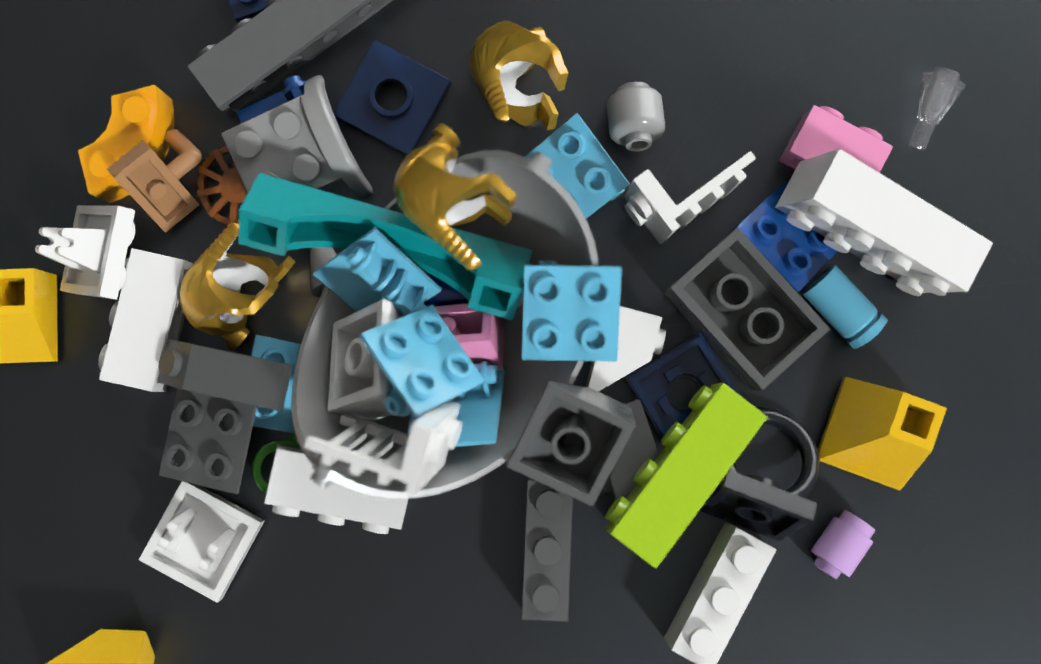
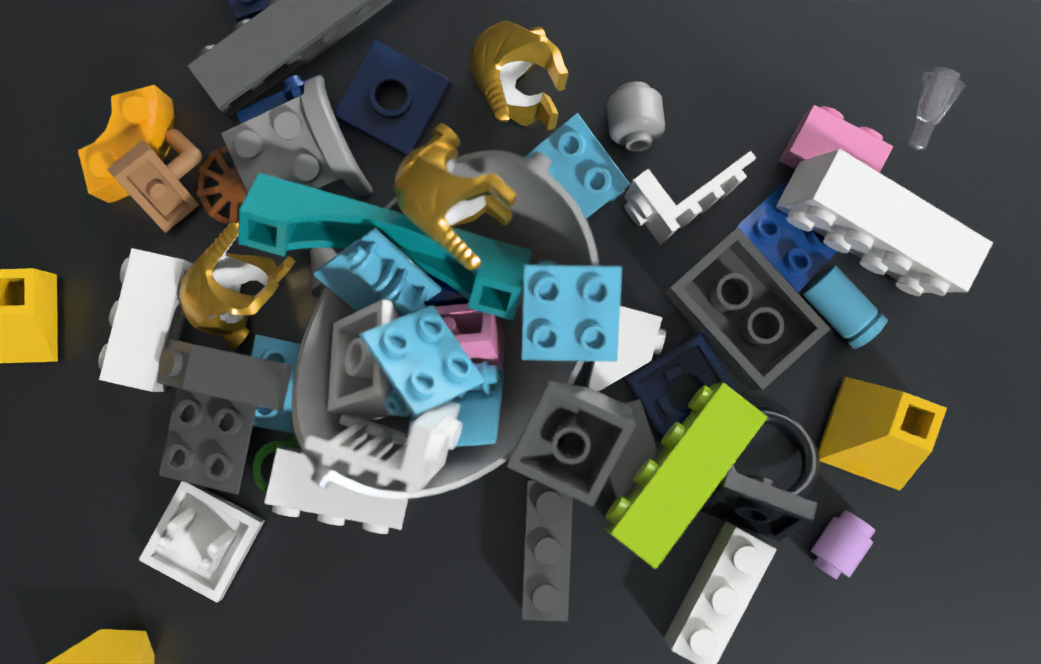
(92, 250): white plate -> none

